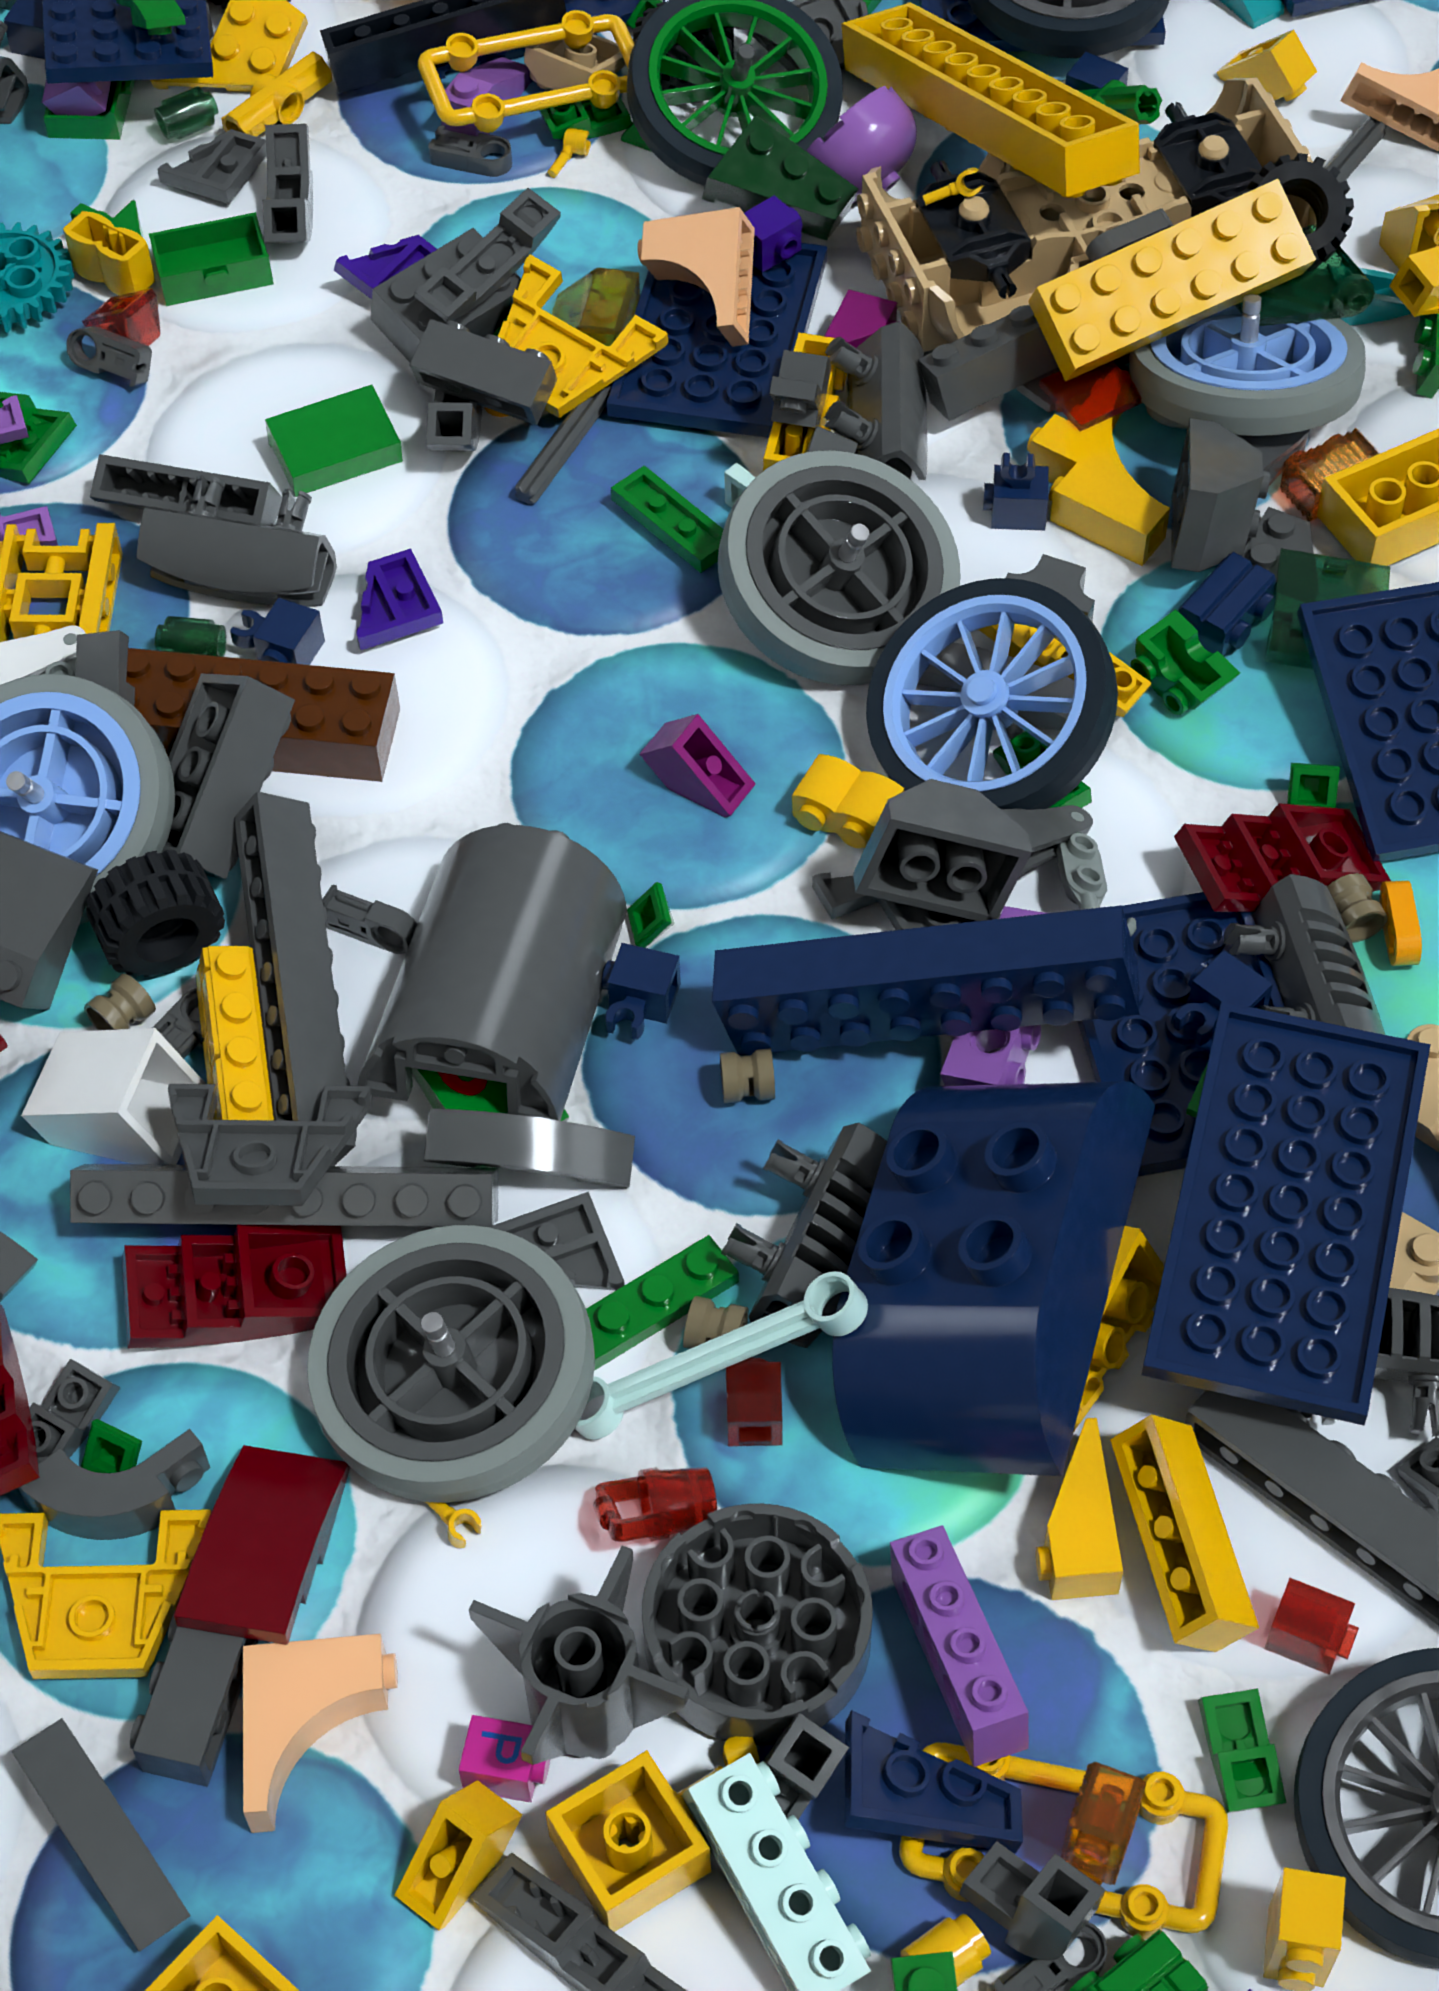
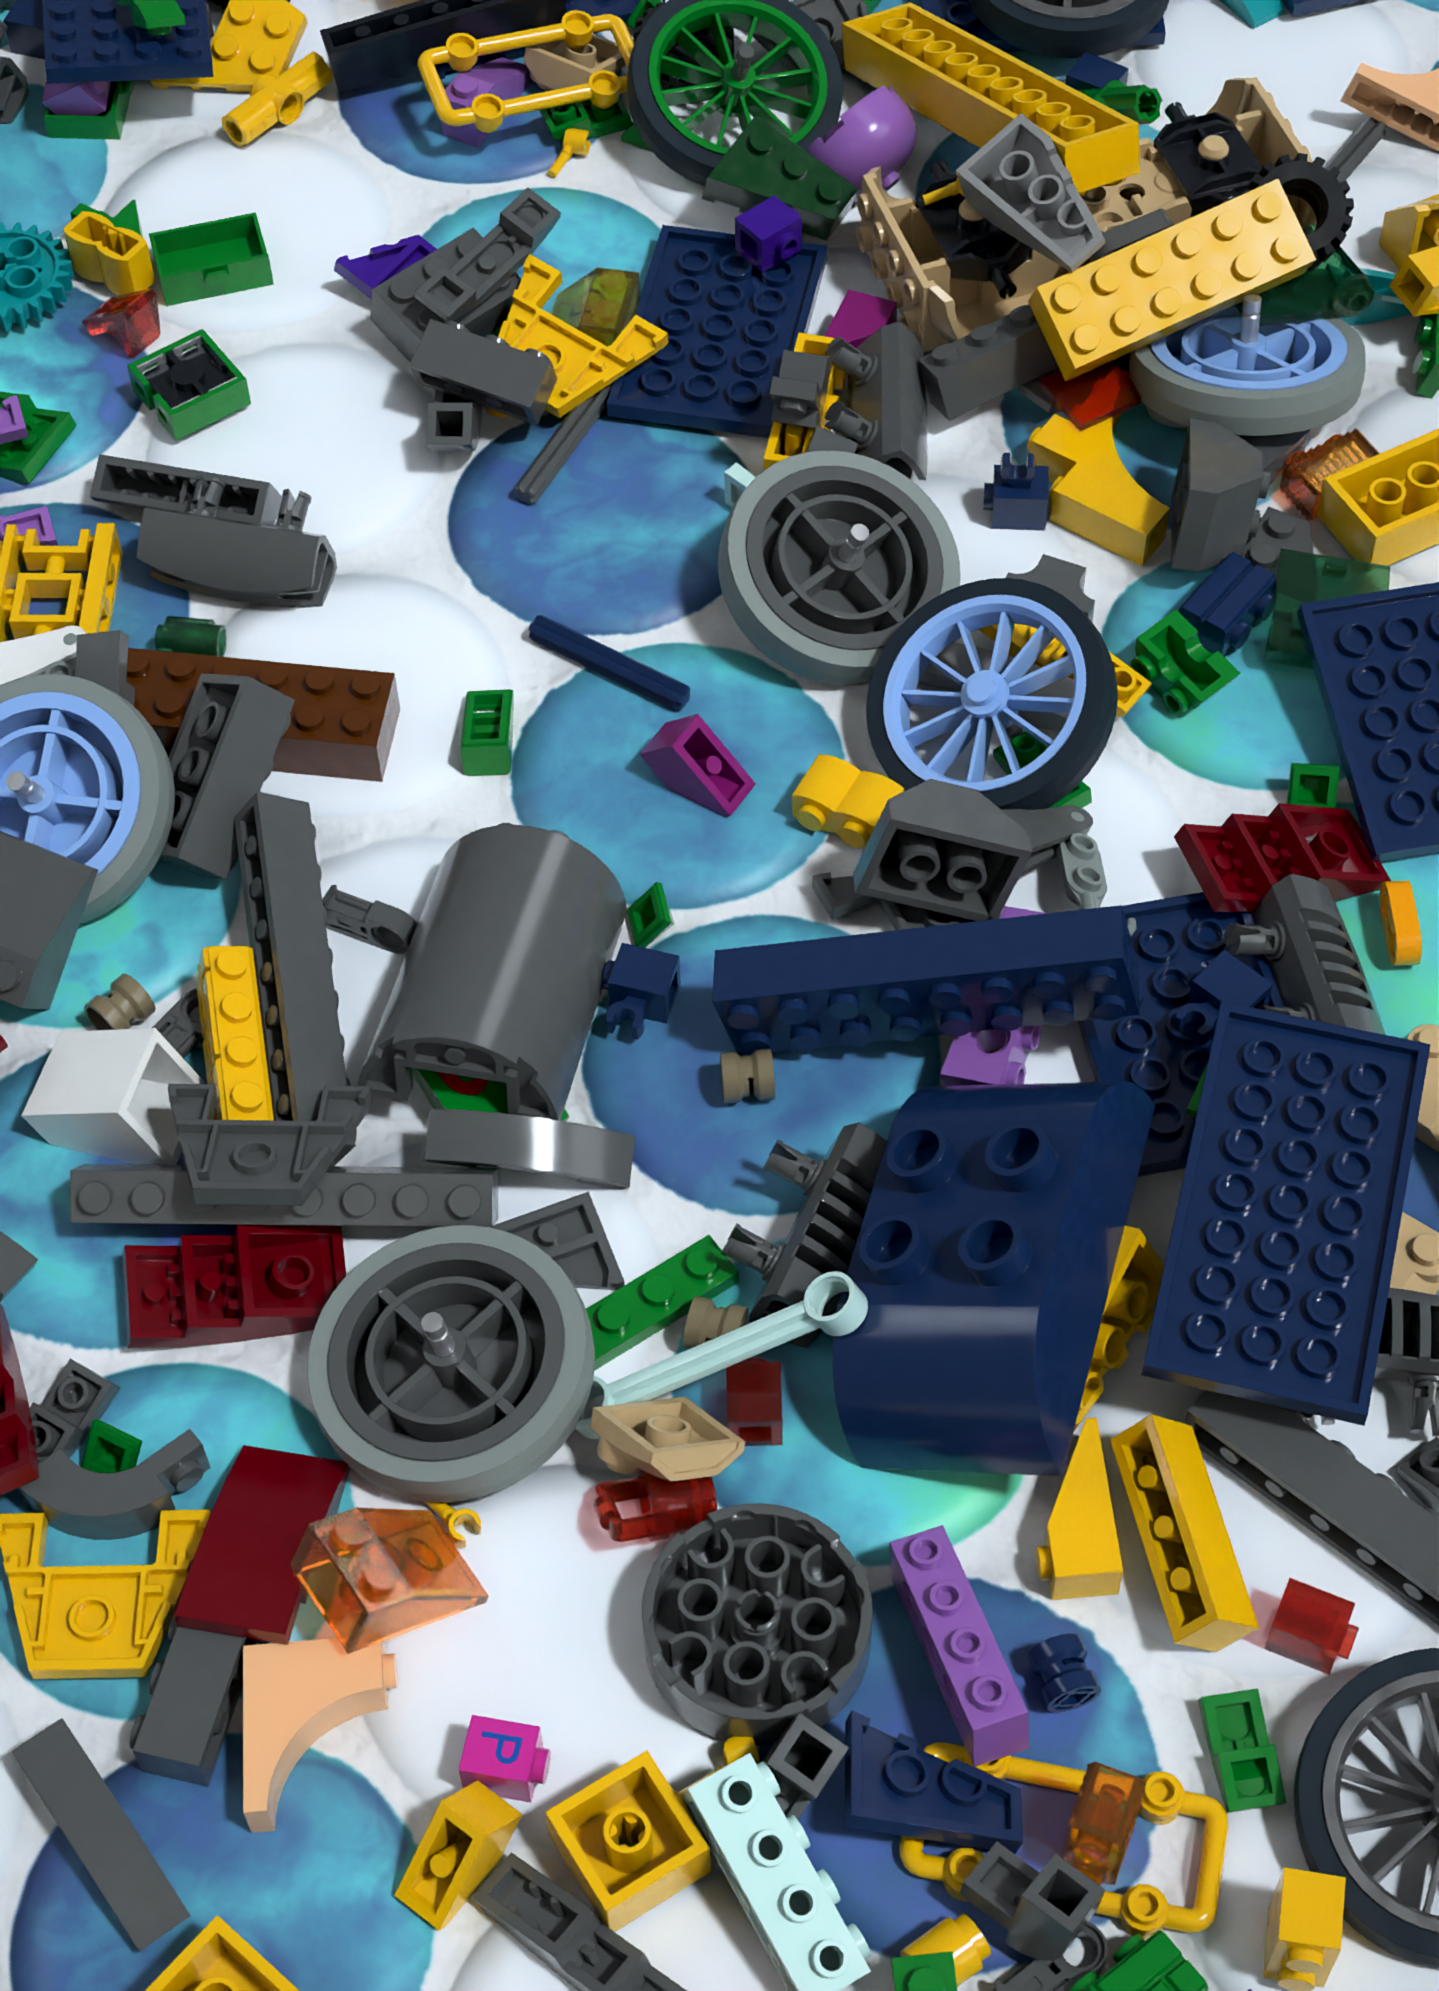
(112, 354): dark grey piece -> none
(154, 913): black tyre -> none
(186, 113): clear green brick -> none
(189, 384): none -> piece
(217, 167): dark grey wing -> none
(285, 635): dark blue brick -> none
(289, 185): dark grey arch -> none
(334, 440): green container -> none
(383, 1573): none -> clear orange slope
(396, 601): dark purple wing -> none
(468, 151): dark grey piece -> none
(487, 735): none -> green slope
(581, 1670): dark grey brick -> none
(609, 662): none -> dark blue axle
(664, 1438): none -> tan slope
(669, 517): green plate -> none
(709, 252): light nougat arch -> none
(1030, 194): none -> light grey wedge
(1064, 1672): none -> dark blue wheel
(1277, 63): yellow slope -> none
(1358, 911): dark tan wheel -> none

